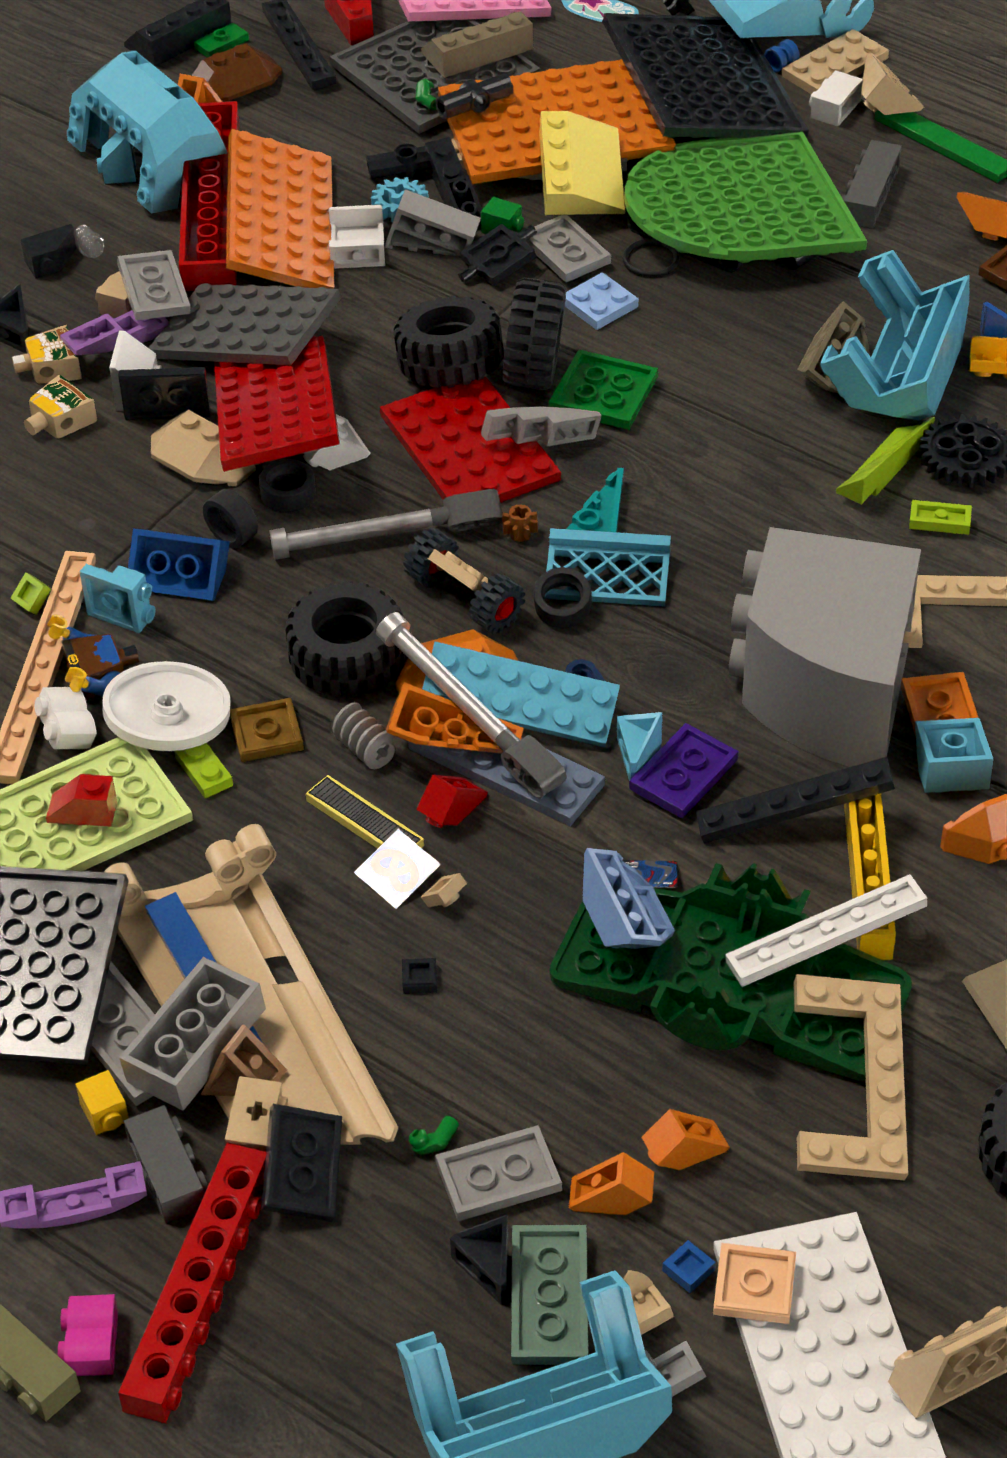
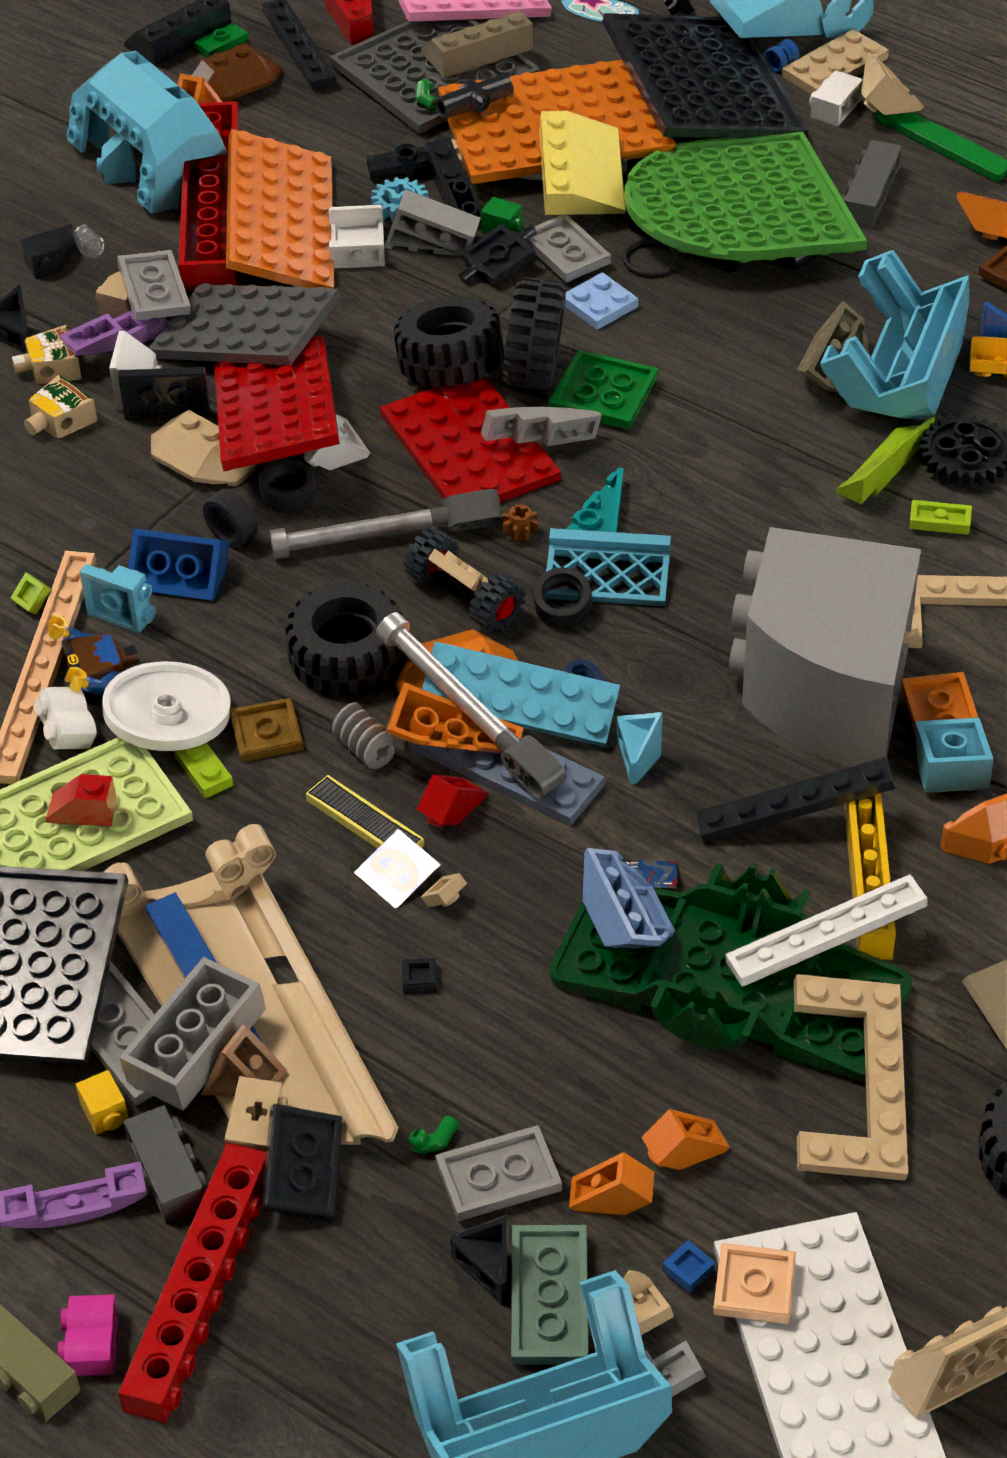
(683, 770): dark purple plate -> none

